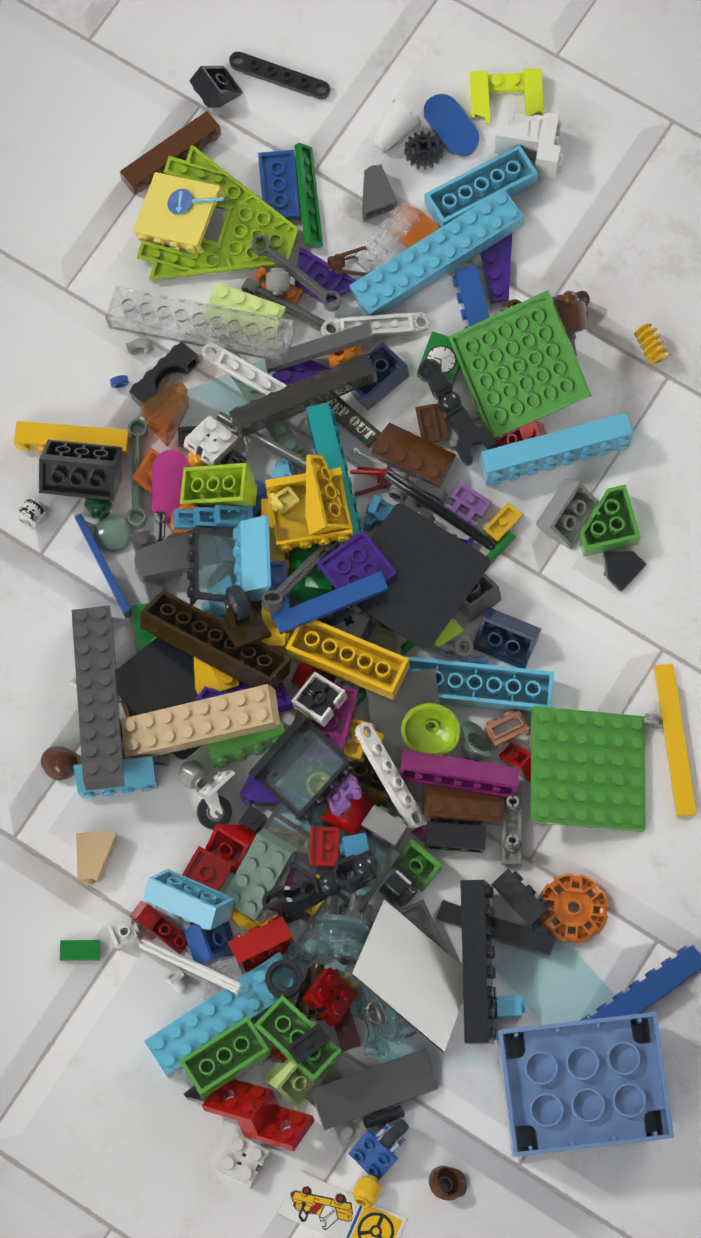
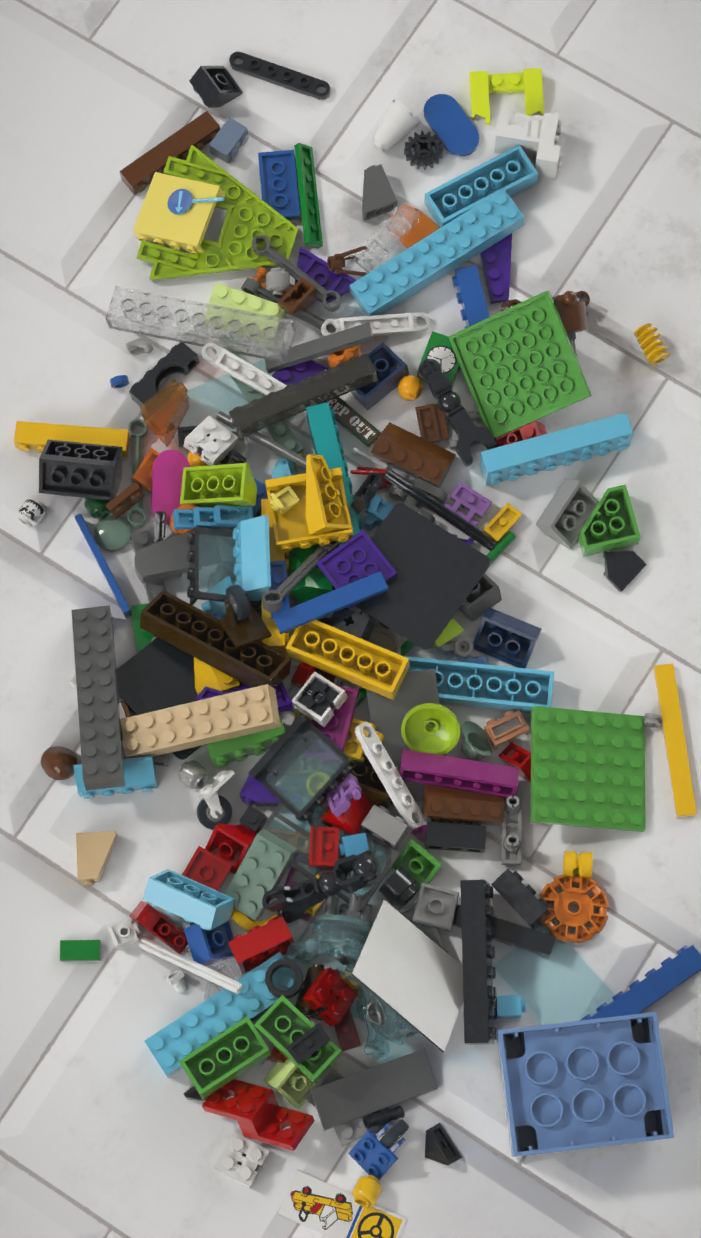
(125, 500): none -> reddish brown plate
(229, 140): none -> sand blue brick
(299, 297): none -> reddish brown arch
(361, 502): none -> black piece
(410, 388): none -> light orange piece
(435, 906): none -> light grey tile
(440, 1146): none -> black slope
(447, 1183): reddish brown hat -> none
(577, 864): none -> yellow wheel

